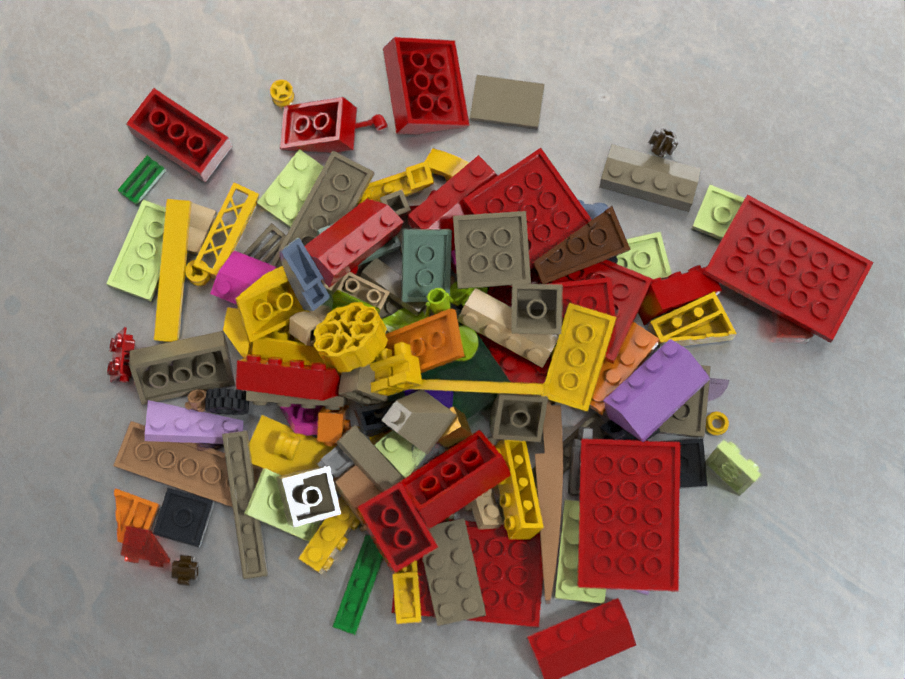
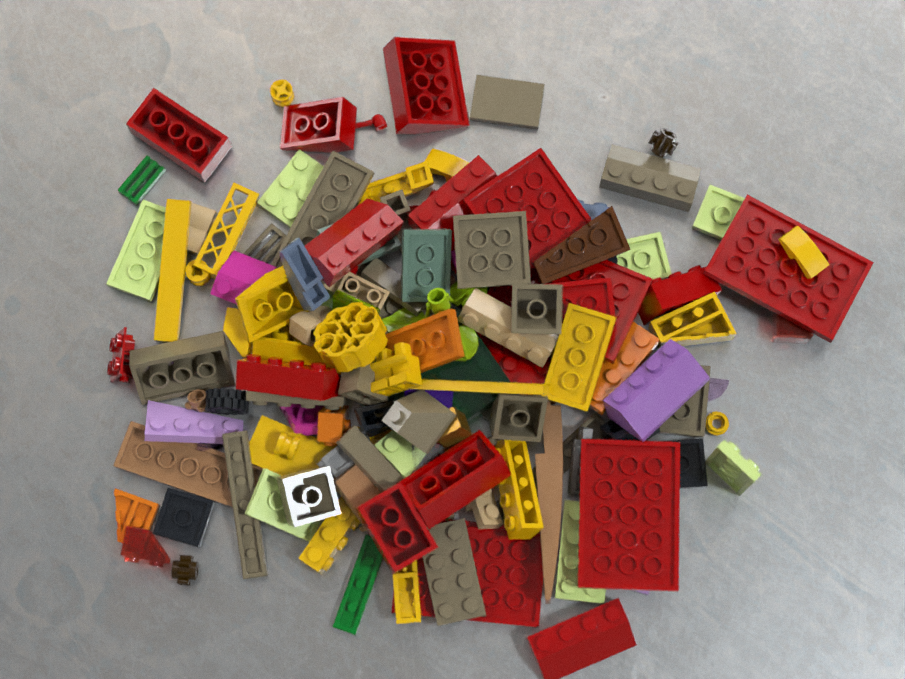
(804, 251): none -> yellow slope

